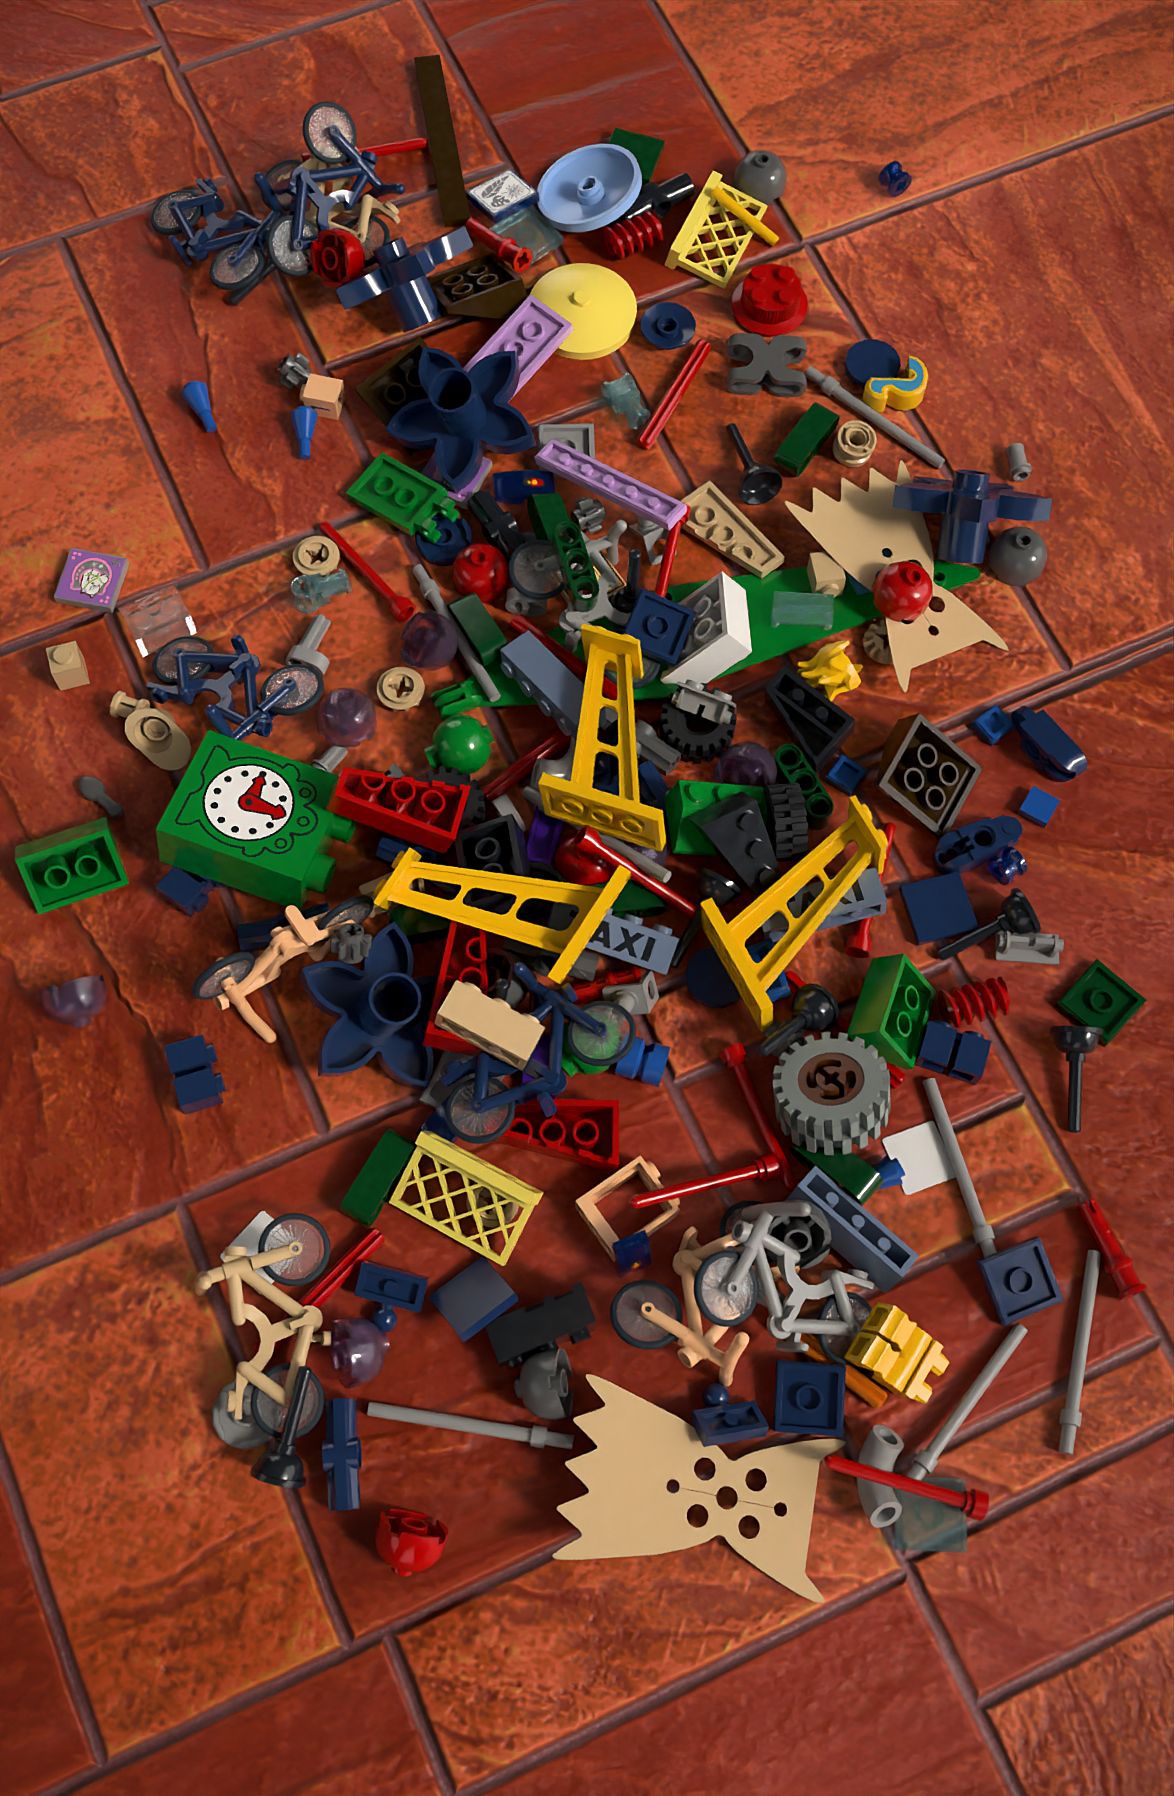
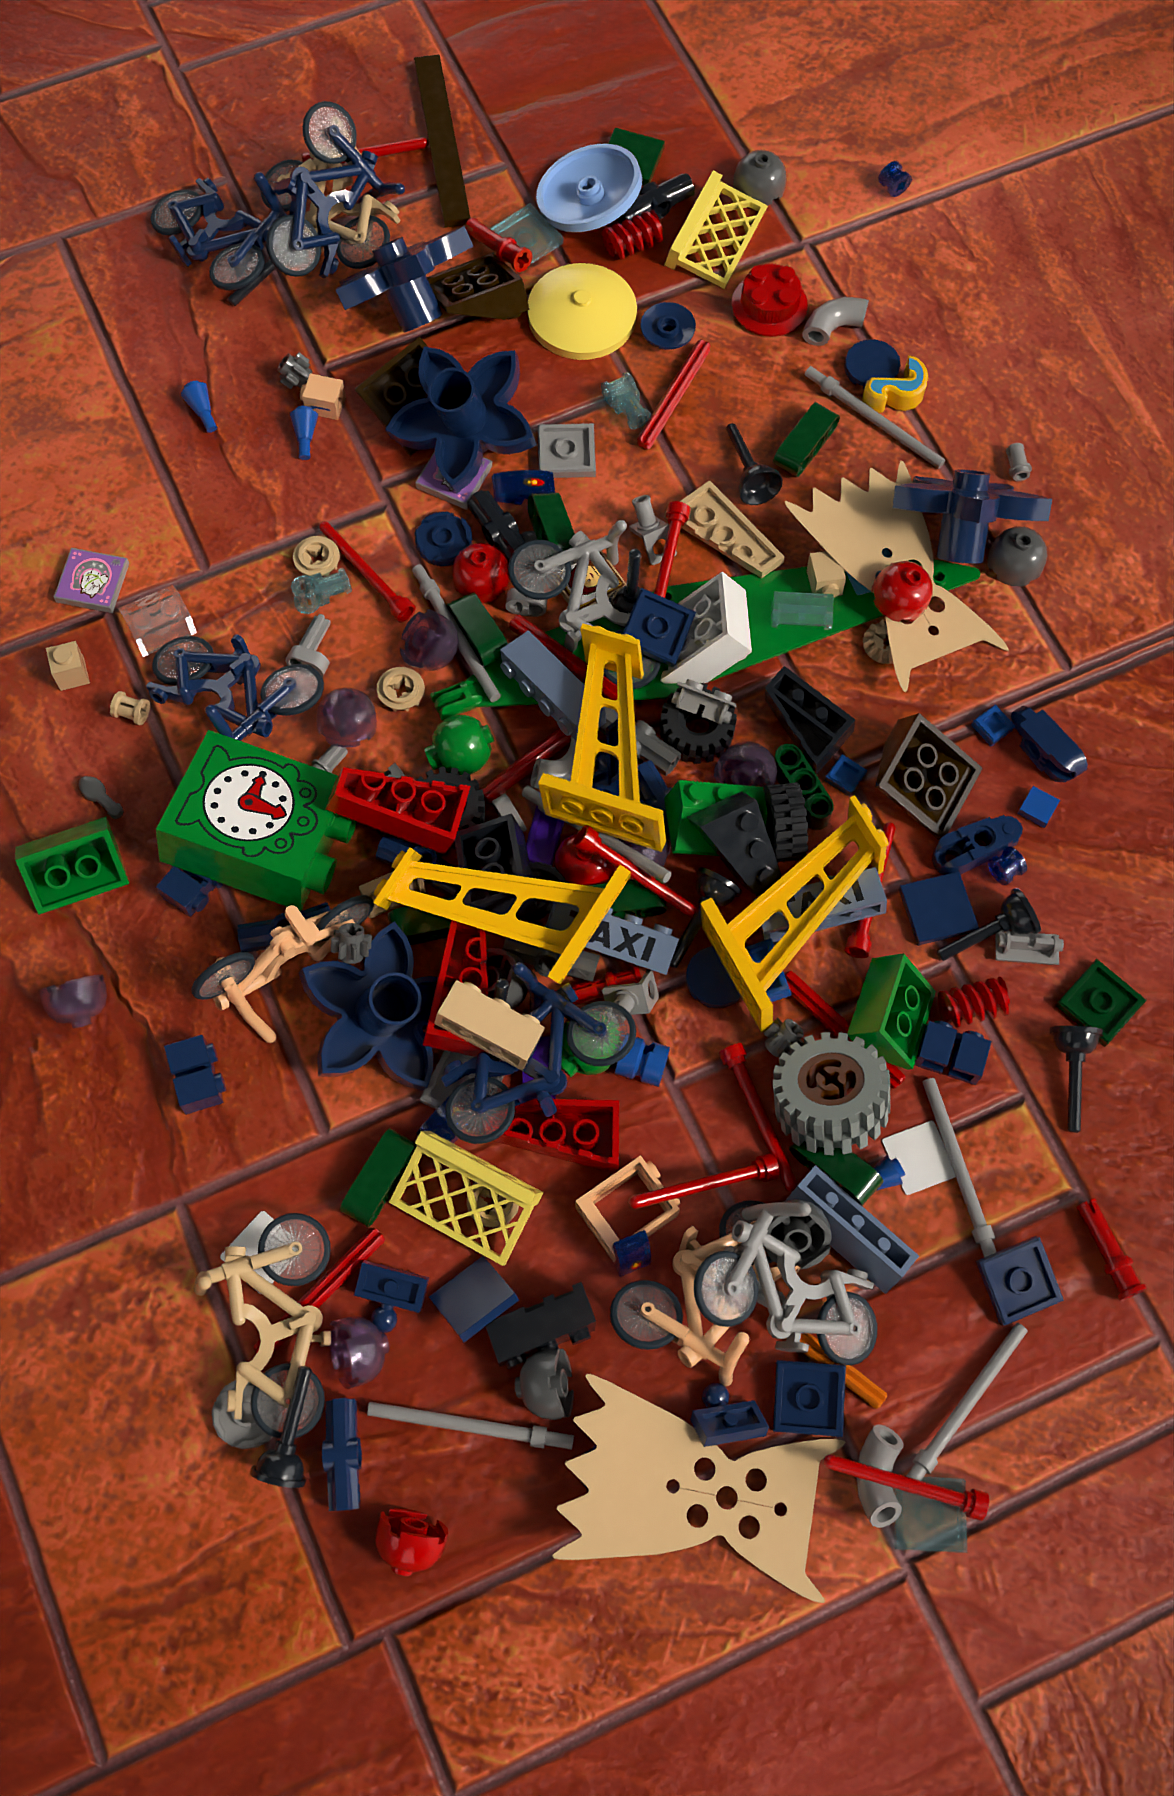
(158, 737): tan piece -> none
(337, 256): red cylinder -> none
(402, 497): green tile -> none
(502, 196): tile -> none
(533, 334): lavender plate -> none
(575, 553): dark green beam -> none
(588, 514): dark grey gear -> none
(611, 484): lavender tile -> none
(744, 216): yellow bar -> none
(766, 365): dark grey piece -> none
(811, 1010): black piece -> none
(831, 315): none -> light grey cylinder
(831, 670): yellow hair -> none
(859, 433): tan wheel -> none
(904, 1362): yellow hips -> none
(1070, 1416): light grey bar -> none

